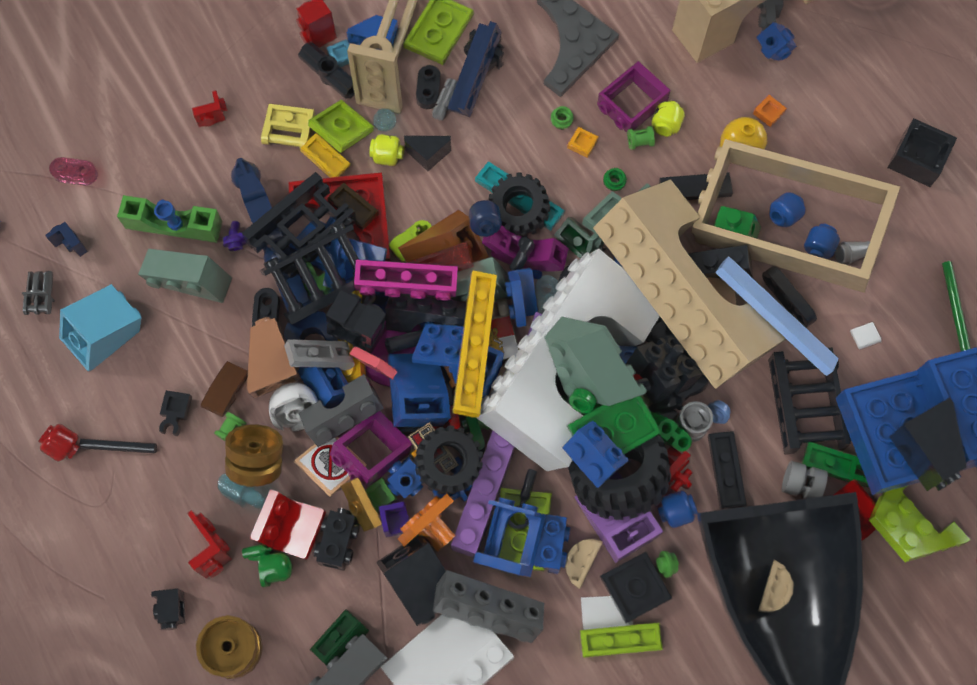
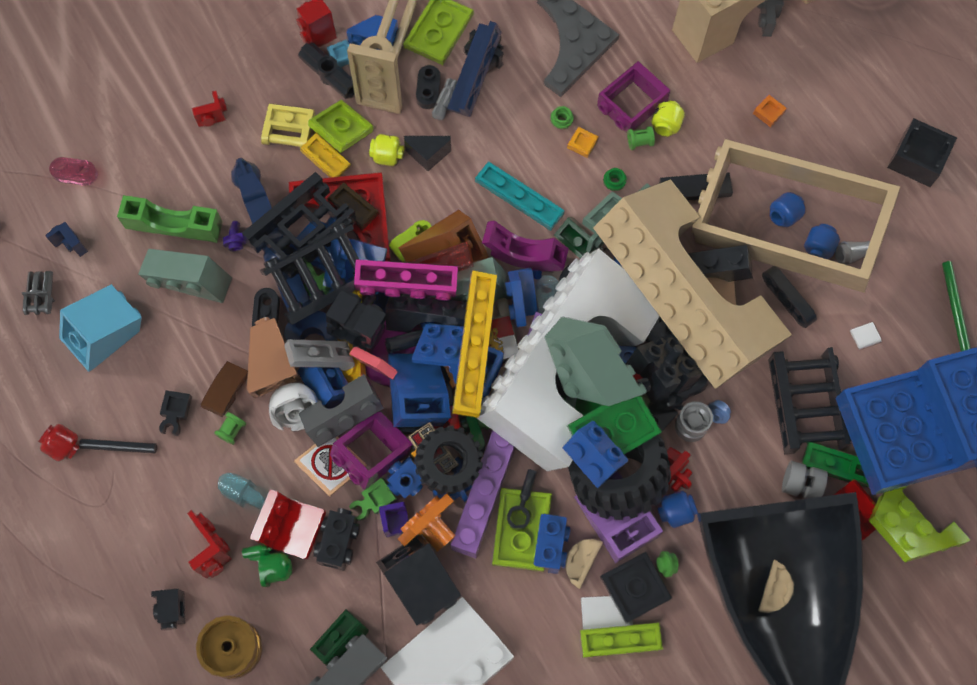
(166, 212): blue piece -> none
(253, 455): pearl gold wheel -> none
(360, 504): pearl gold plate -> none
(384, 120): clear light blue plate -> none
(484, 218): dark blue head -> none
(489, 607): dark grey brick -> none
(503, 511): blue panel -> none
(521, 186): black tyre -> none
(526, 248): black arm -> none
(582, 400): green tile -> none
(671, 433): green piece -> none
(727, 470): black tile -> none
(737, 221): green torso -> none
(745, 131): yellow cylinder -> none
(776, 42): blue brick -> none
(777, 316): light blue tile -> none
(932, 446): black slope -> none

